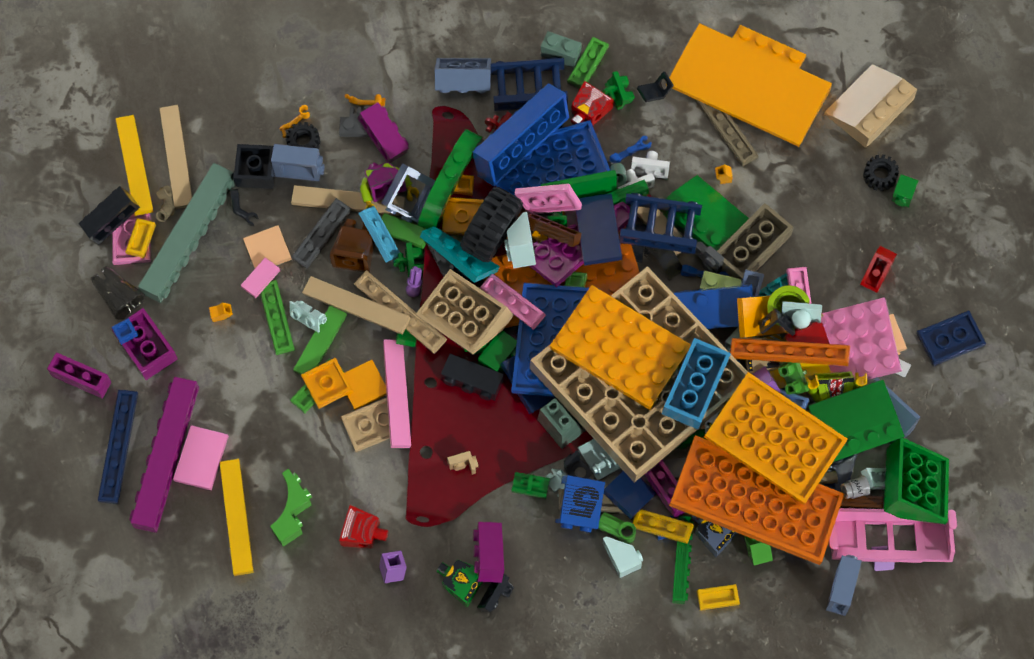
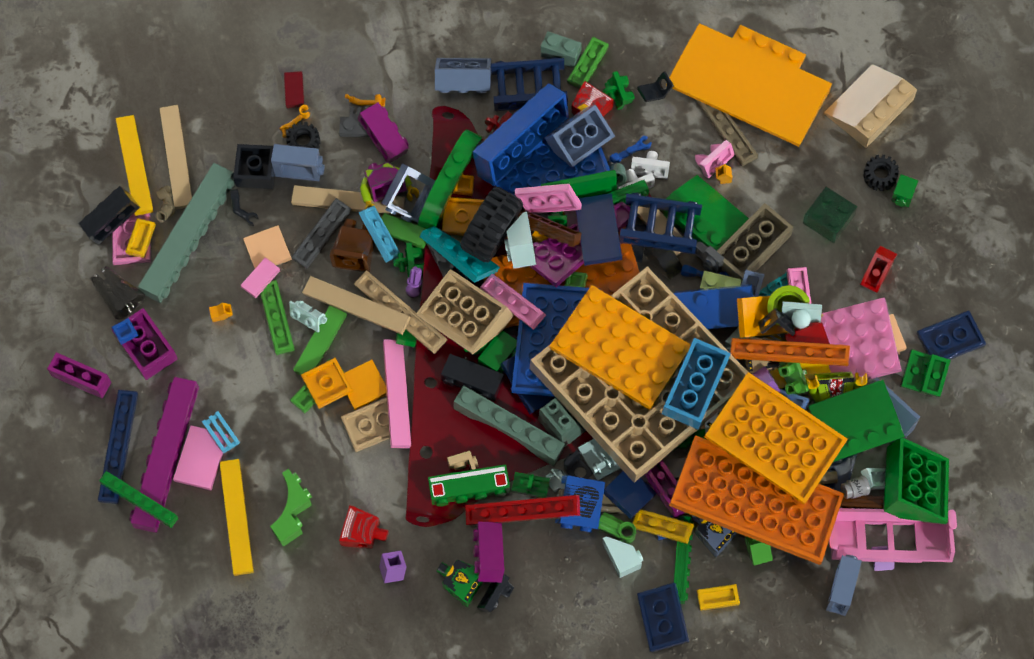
(138, 499): none -> green piece
(212, 420): none -> medium azure tile
(294, 89): none -> dark red tile
(469, 485): none -> green brick
(487, 412): none -> sand green arch
(523, 510): none -> red plate
(580, 136): none -> sand blue slope
(663, 617): none -> dark blue tile
(719, 156): none -> bright pink tile
(830, 214): none -> clear green brick
(925, 373): none -> green slope

